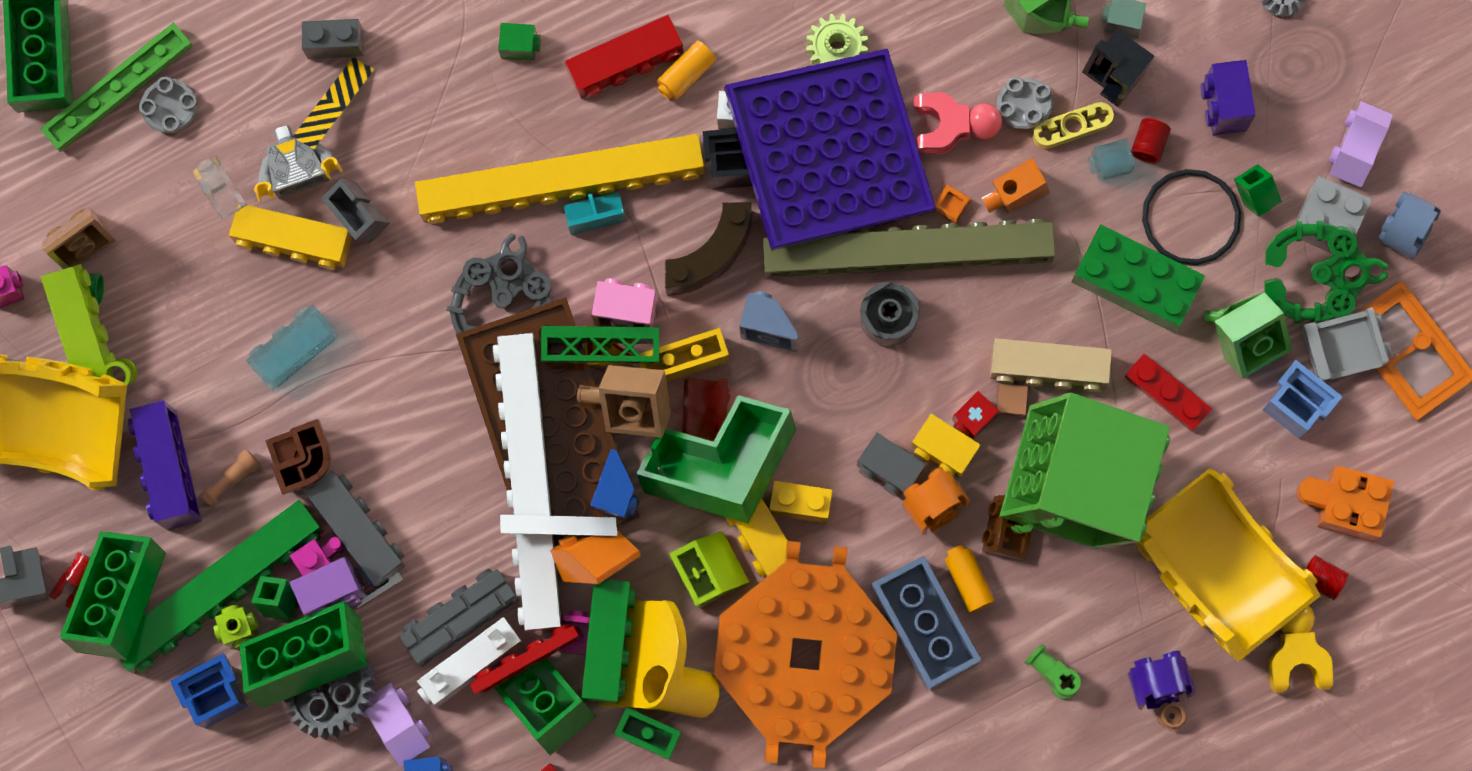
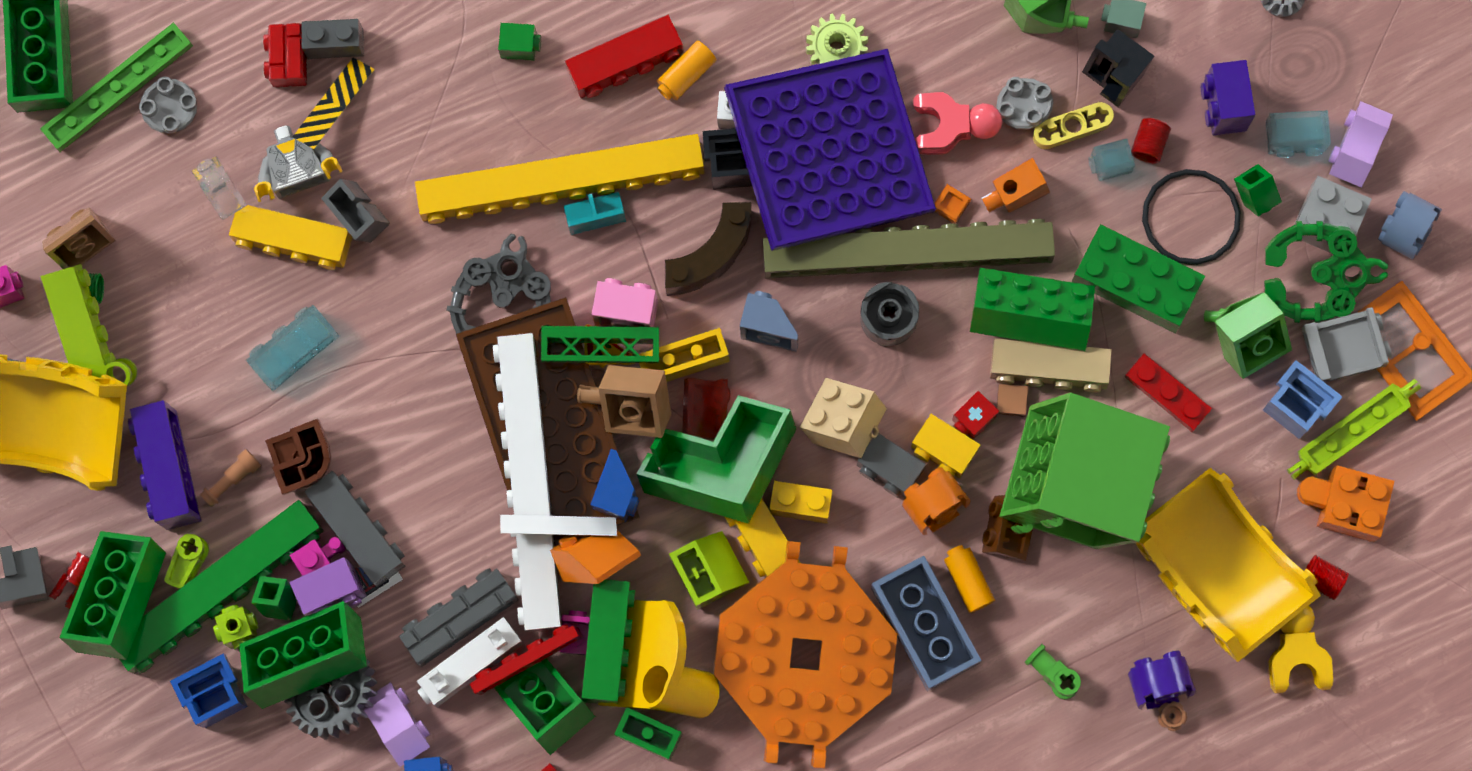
(185, 563): none -> lime piece
(286, 58): none -> red brick
(843, 417): none -> tan brick
(1032, 309): none -> green brick
(1298, 133): none -> clear light blue piece
(1354, 429): none -> lime plate

